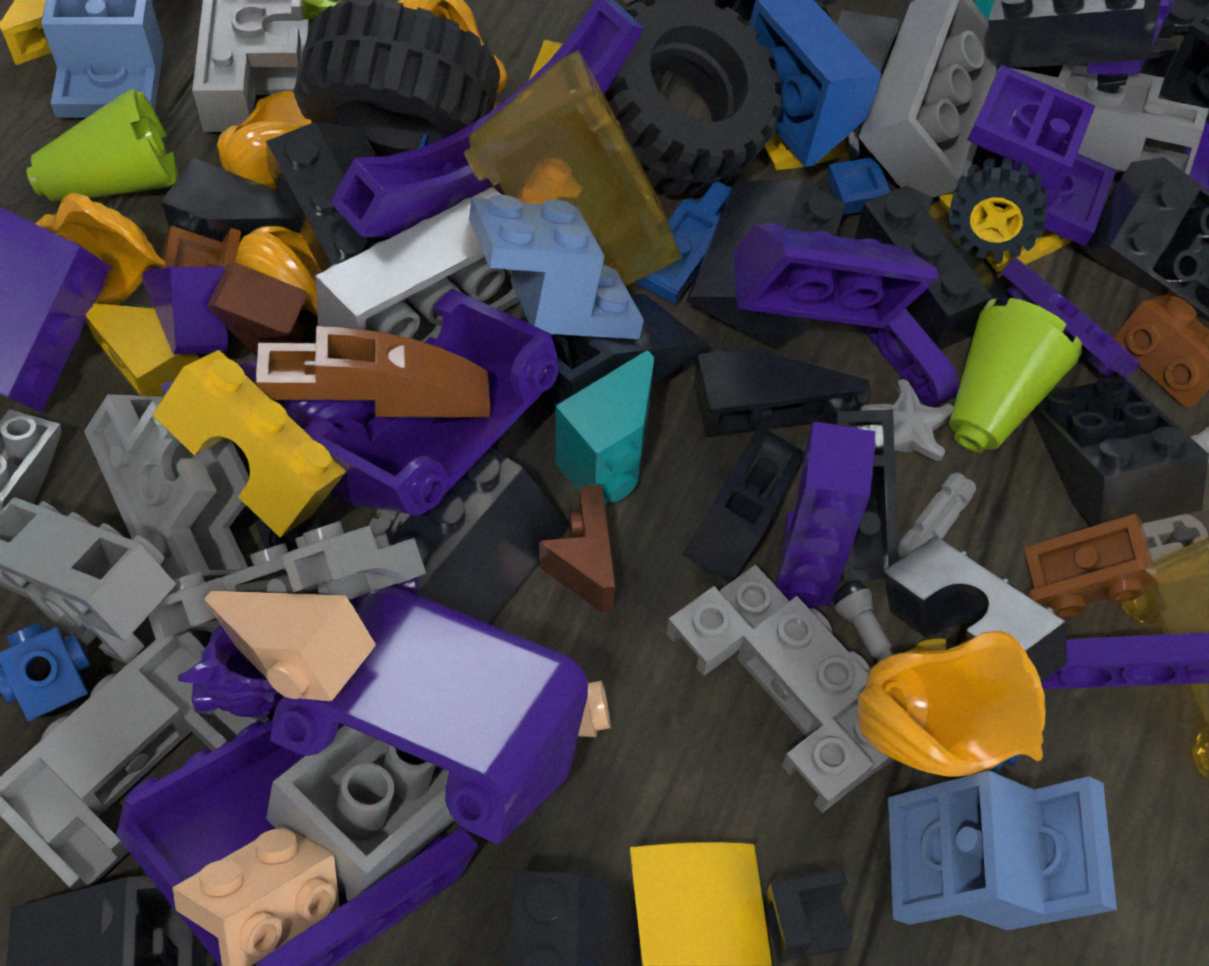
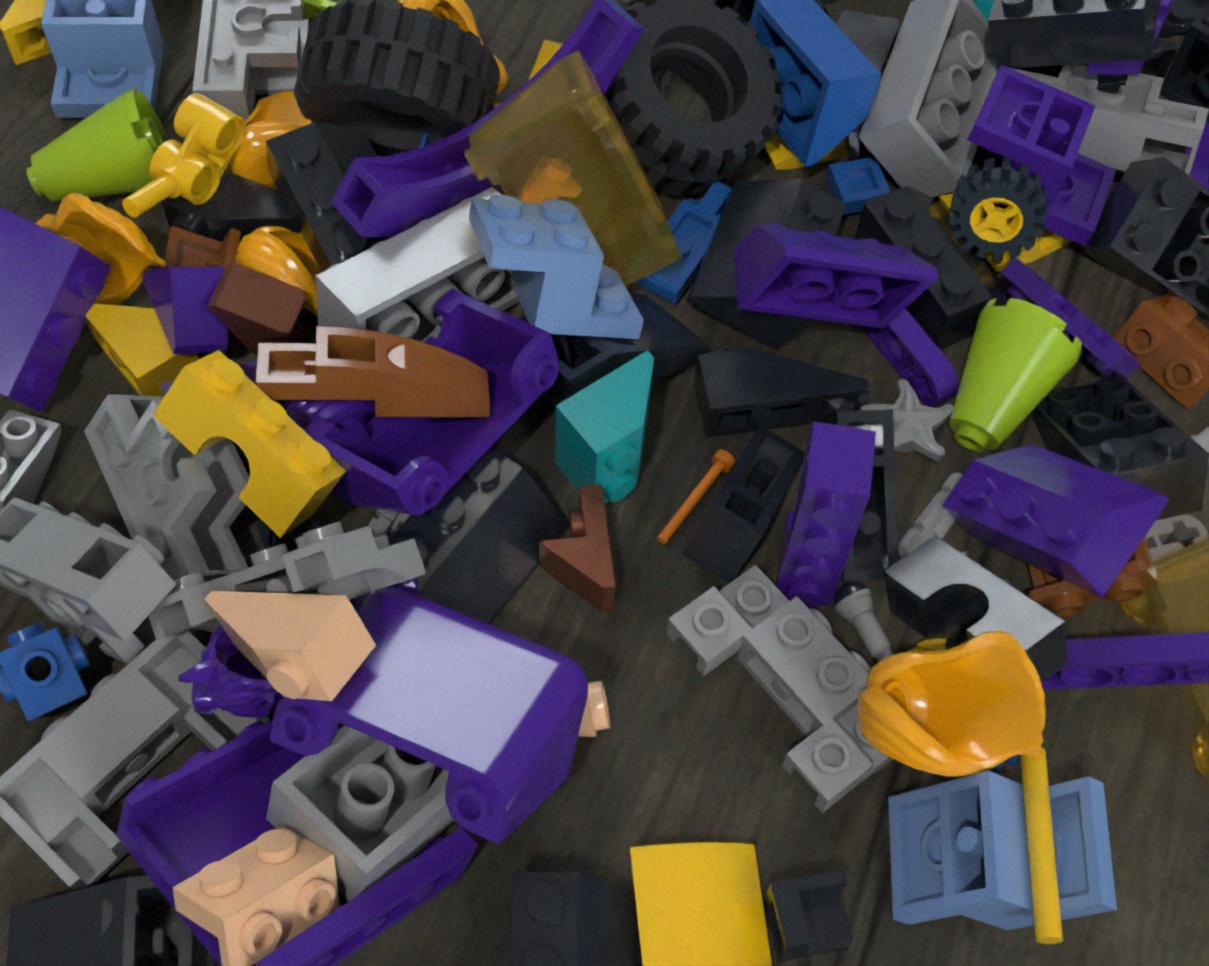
(196, 165): none -> yellow beam
(722, 462): none -> orange piece
(1041, 850): none -> yellow bar
(1055, 513): none -> dark purple slope

